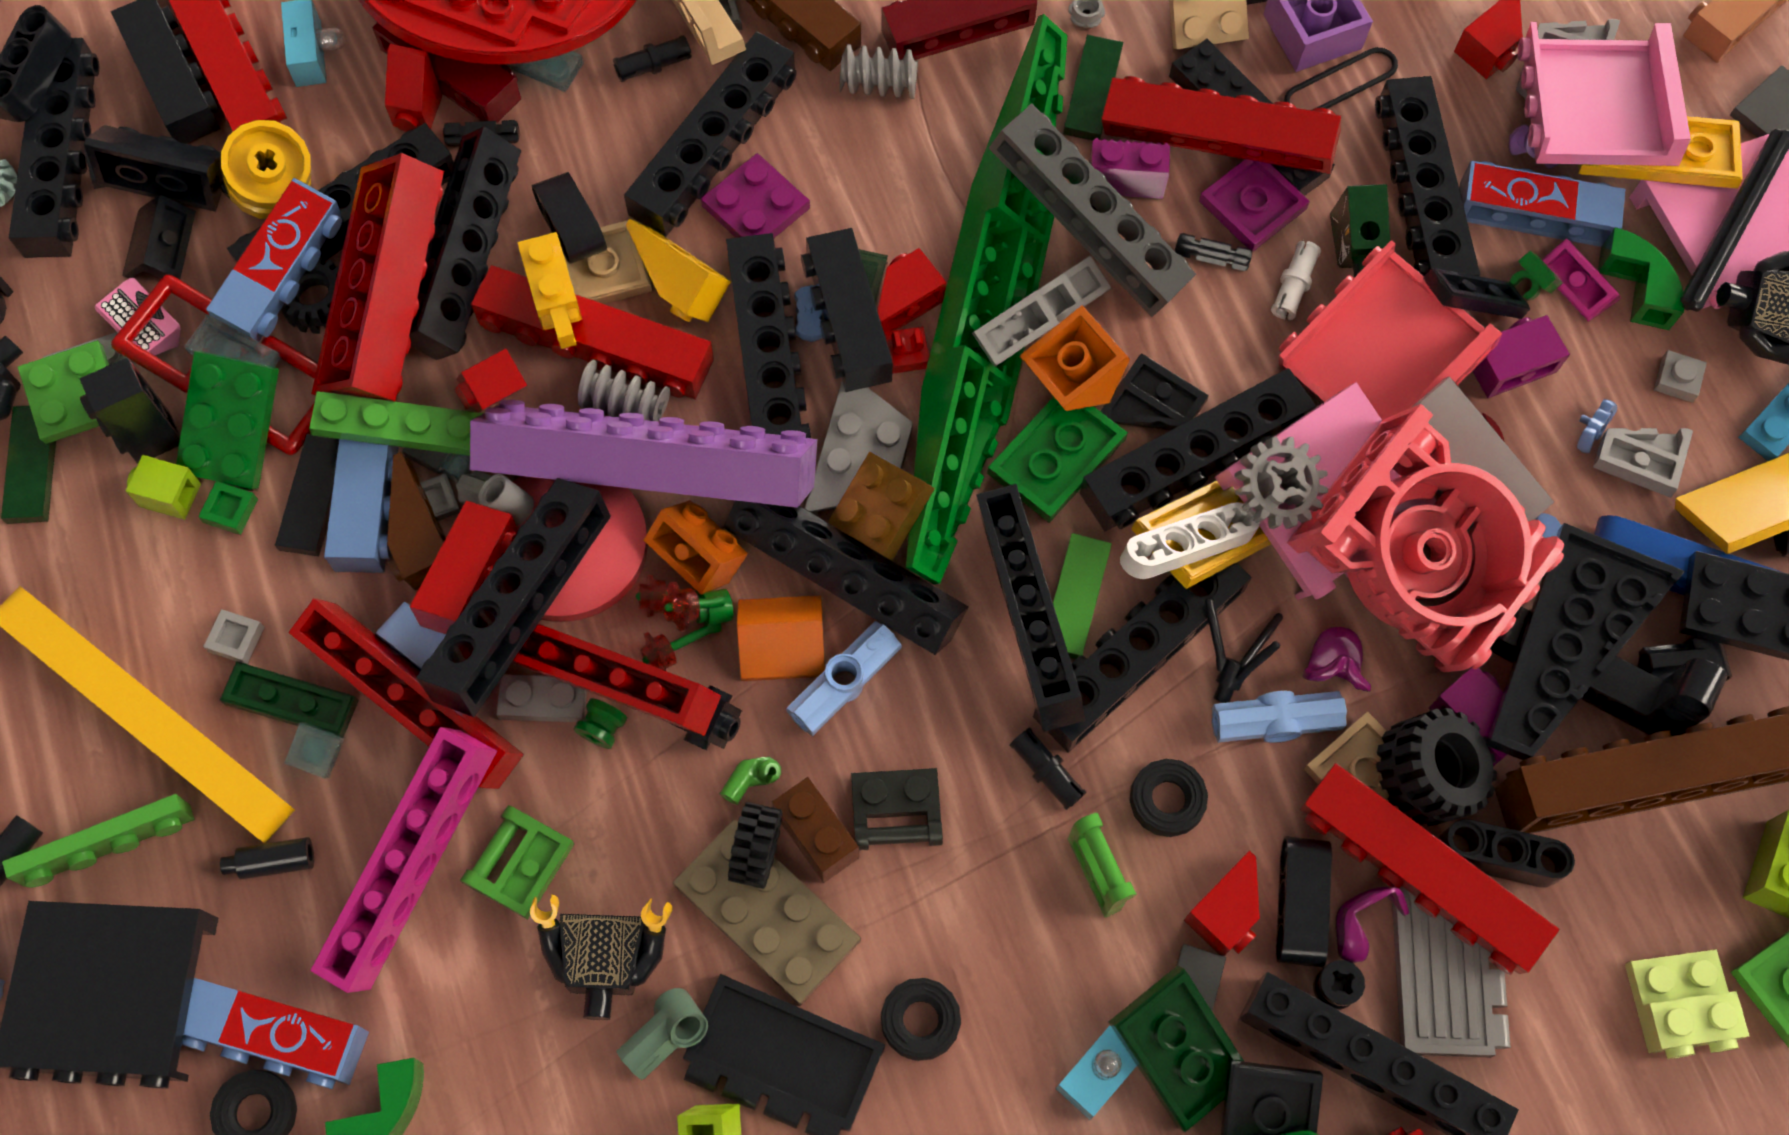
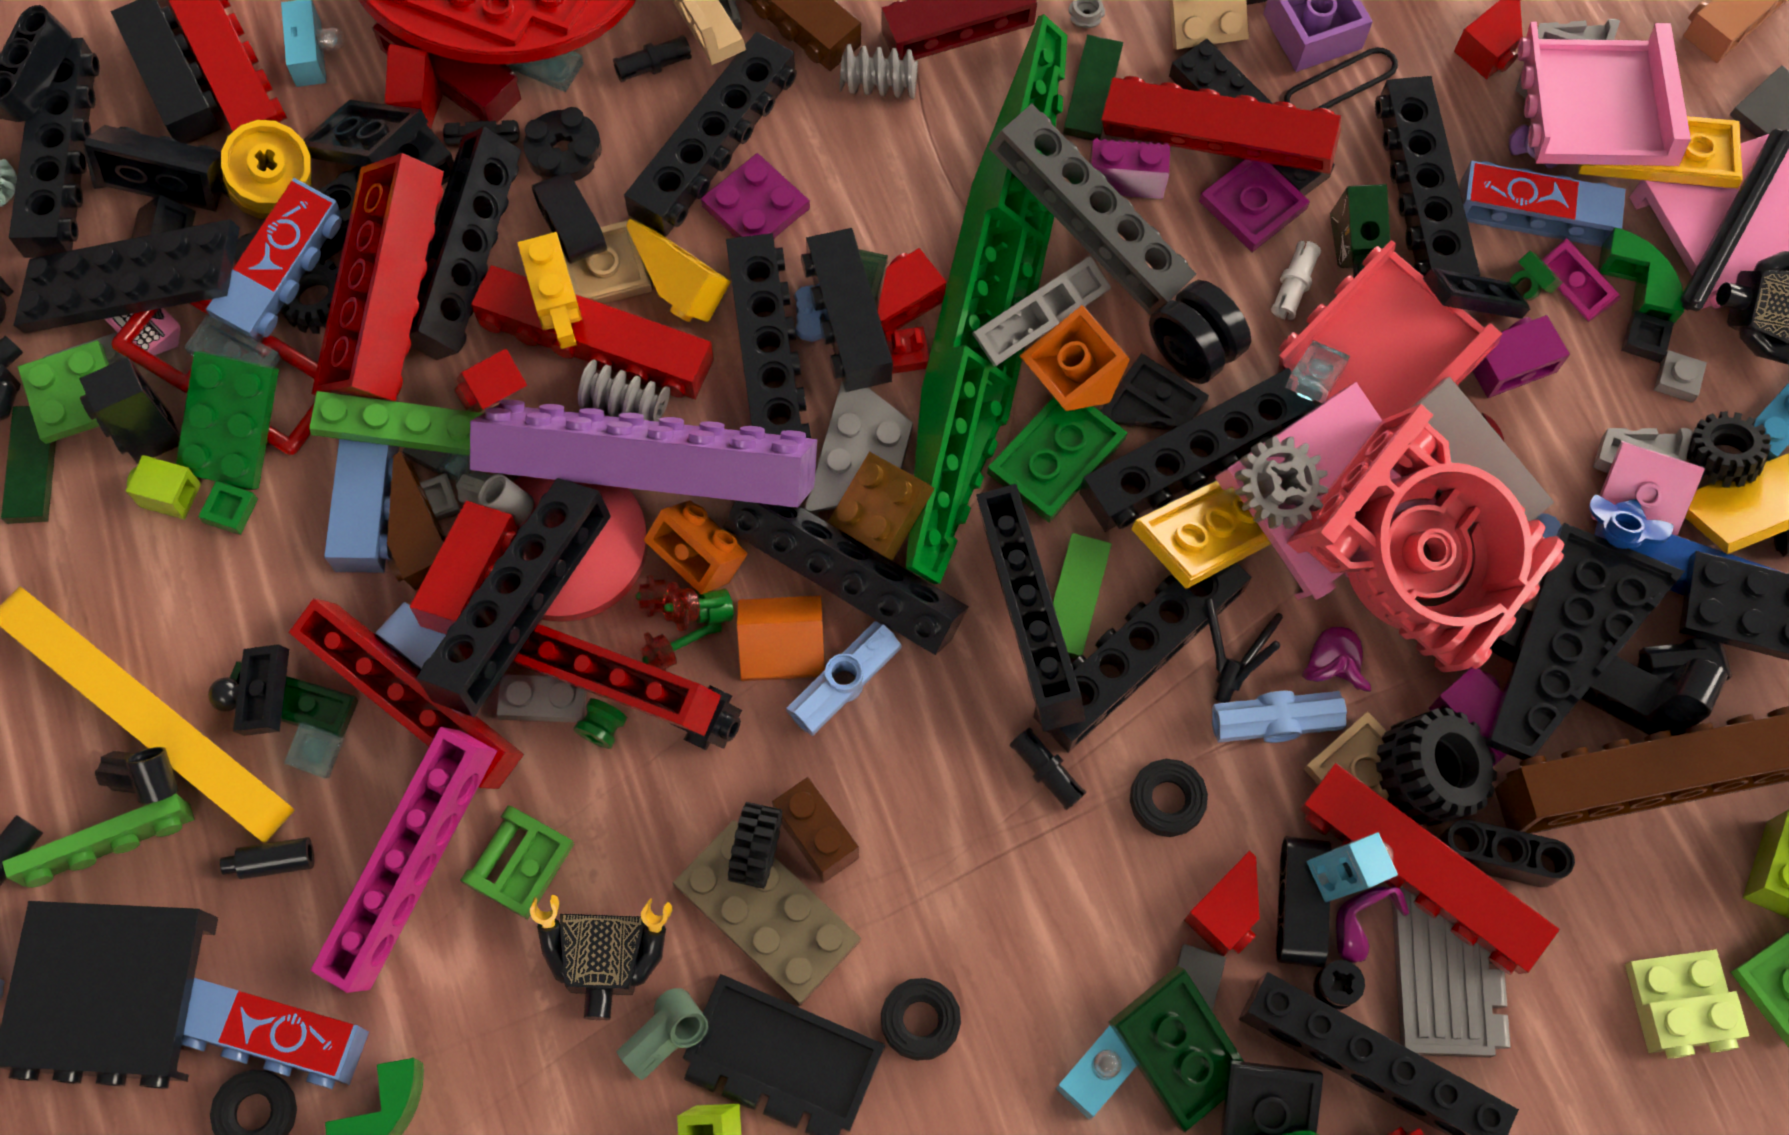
(128, 276): none -> black plate
(143, 773): none -> black piece
(234, 636): light grey plate -> none
(258, 693): none -> black plate
(309, 498): black tile -> none
(364, 133): none -> black plate
(559, 126): none -> black plate
(749, 774): bright green arm -> none
(896, 795): pearl dark grey plate -> none
(1099, 865): bright green plate -> none
(1186, 534): white beam -> none
(1200, 331): none -> black wheel
(1213, 252): black axle -> none
(1317, 372): none -> clear light blue plate
(1353, 867): none -> medium azure piece
(1596, 425): medium blue piece -> none
(1627, 525): none -> blue plate
(1647, 336): none -> black plate
(1655, 480): none -> bright pink plate
(1734, 433): none -> black tyre

